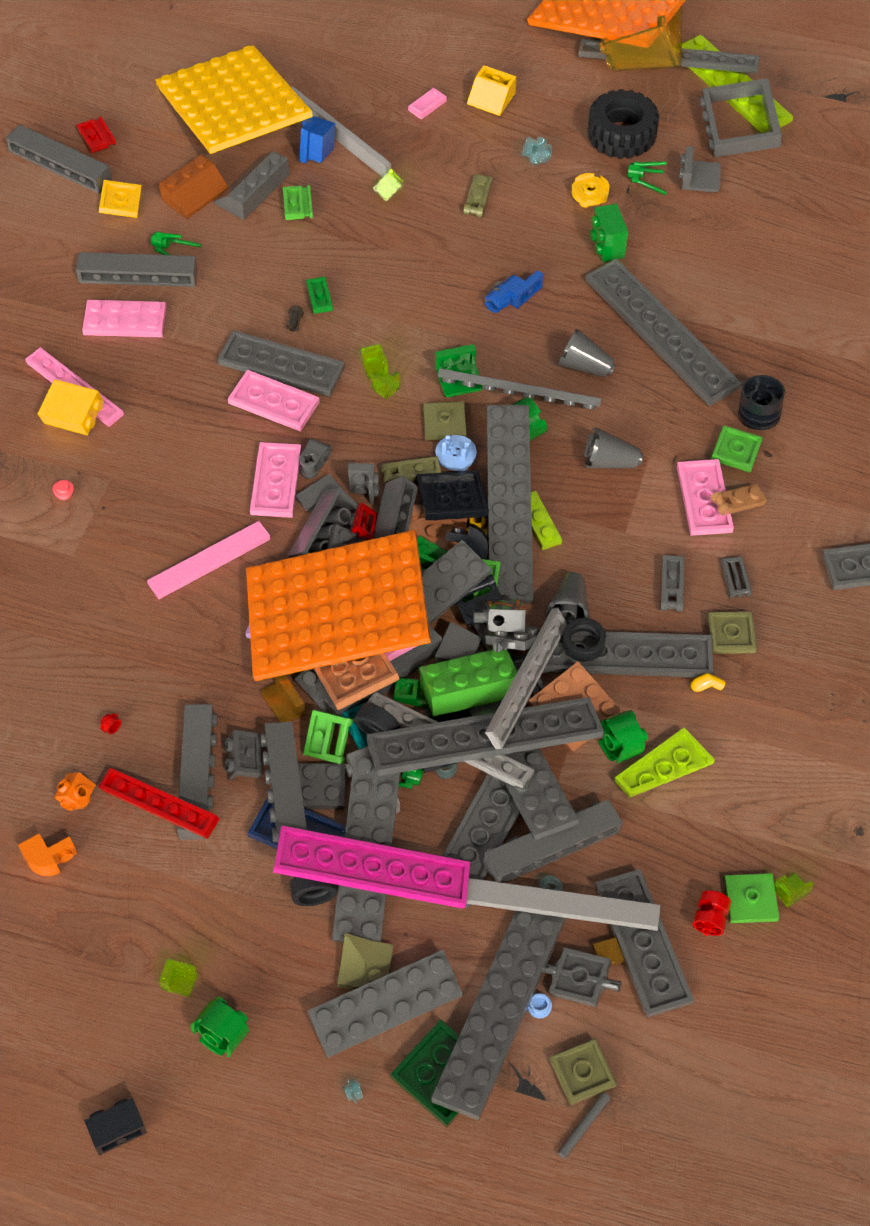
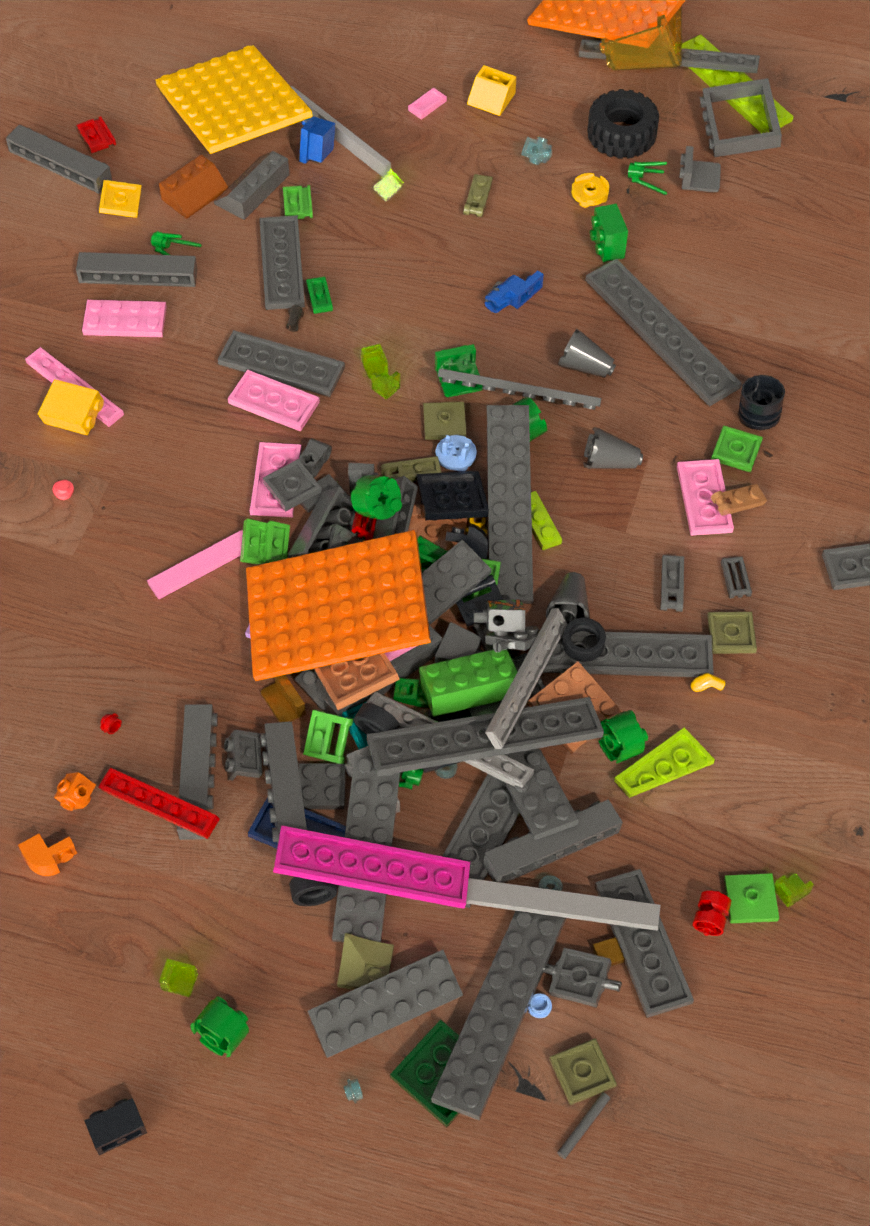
(264, 542): none -> bright green slope
(281, 262): none -> dark grey plate
(292, 485): none -> dark grey plate
(376, 497): none -> green brick

